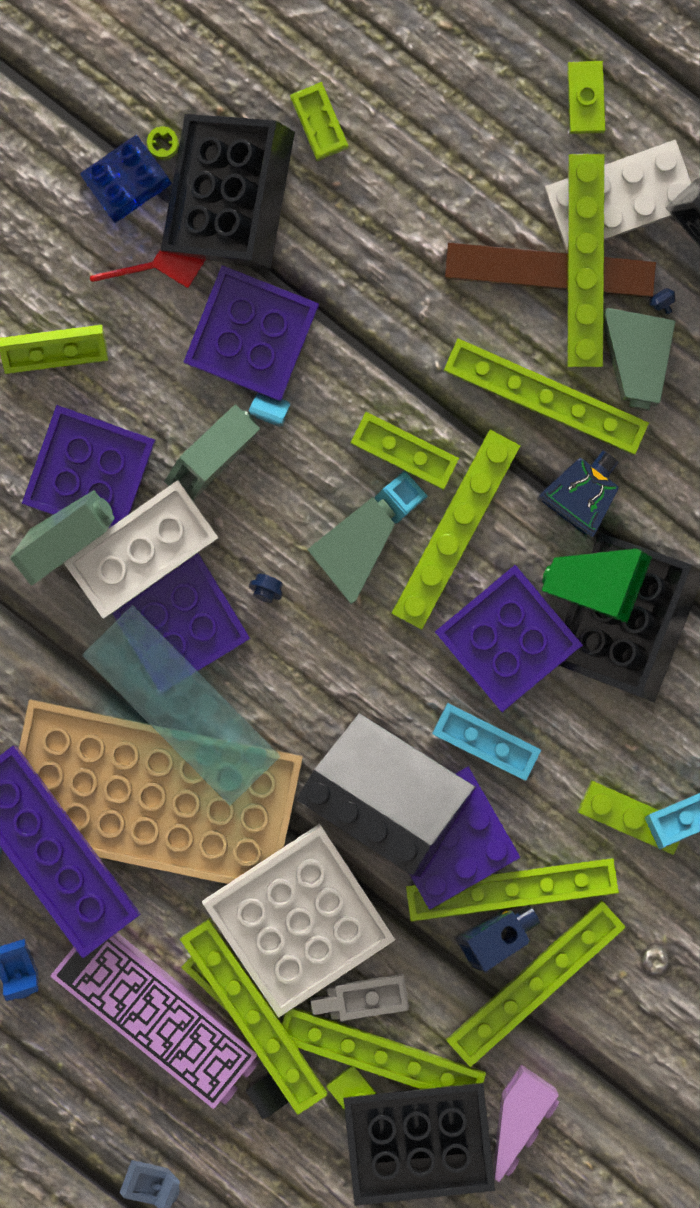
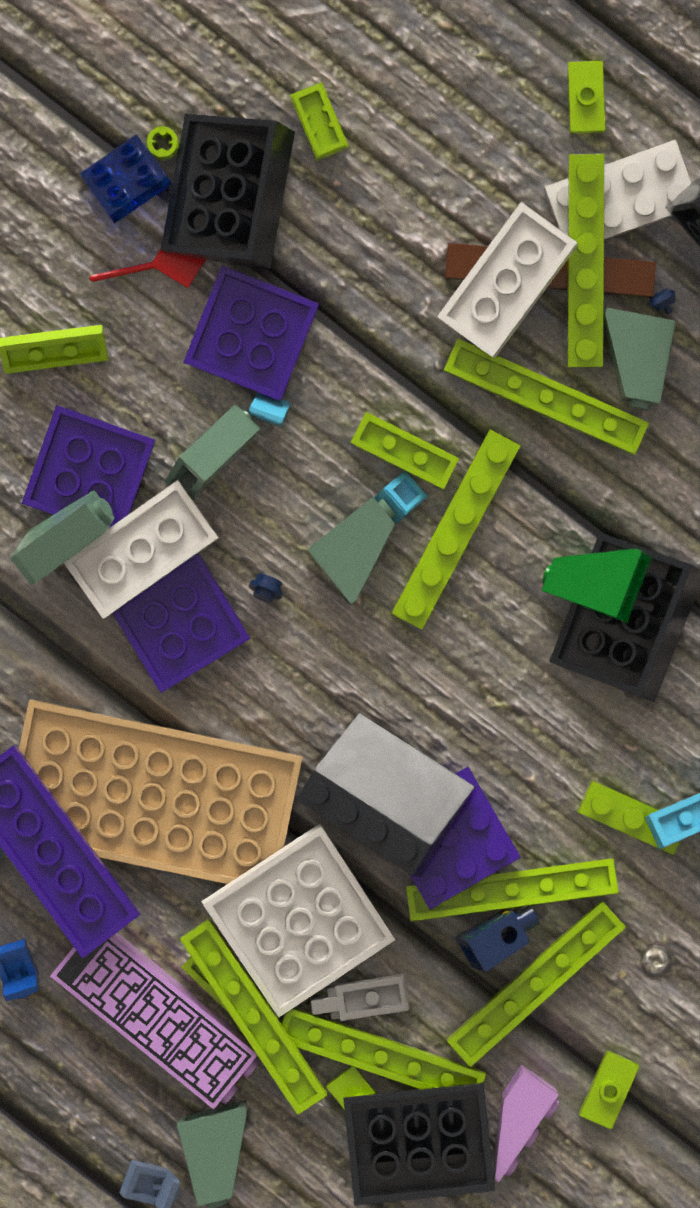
(181, 705): clear light blue plate -> none
(212, 1150): none -> sand green slope
(266, 1095): black slope -> none
(486, 741): medium azure plate -> none
(507, 280): none -> white plate
(508, 638): dark purple plate -> none
(583, 493): dark blue torso -> none
(609, 1089): none -> lime plate

